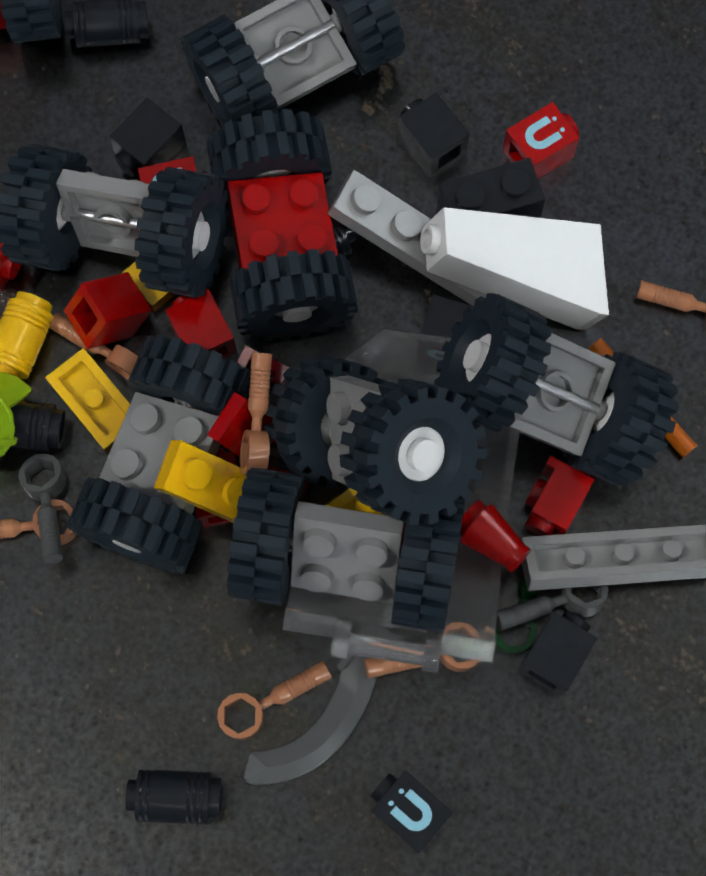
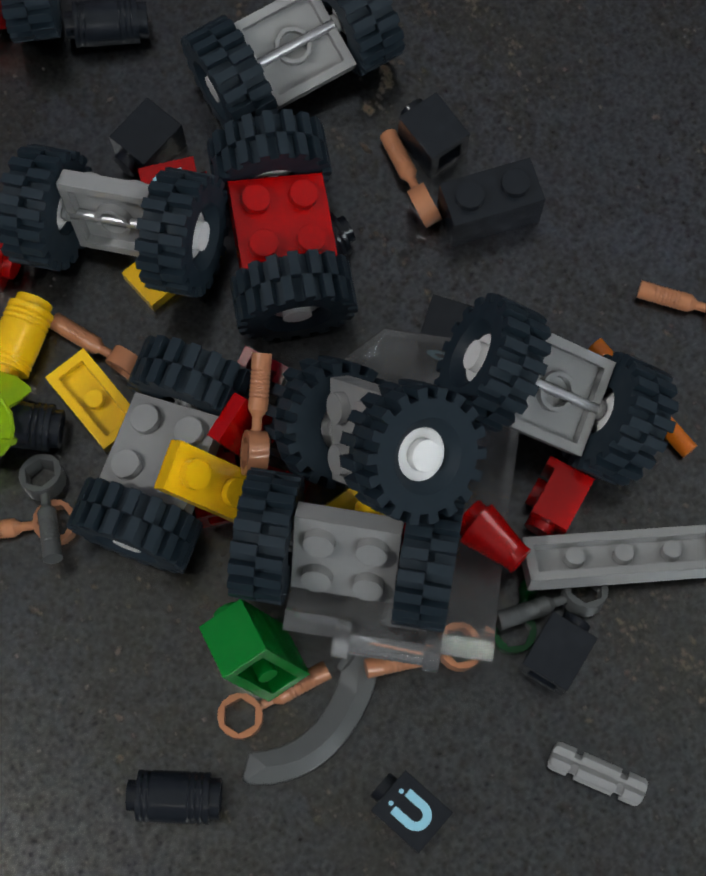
(107, 310): red brick -> none
(202, 323): red brick -> none
(253, 650): none -> green brick
(389, 225): light grey plate -> none
(407, 171): none -> nougat piece
(530, 260): white slope -> none
(544, 137): red brick -> none
(597, 774): none -> light grey axle

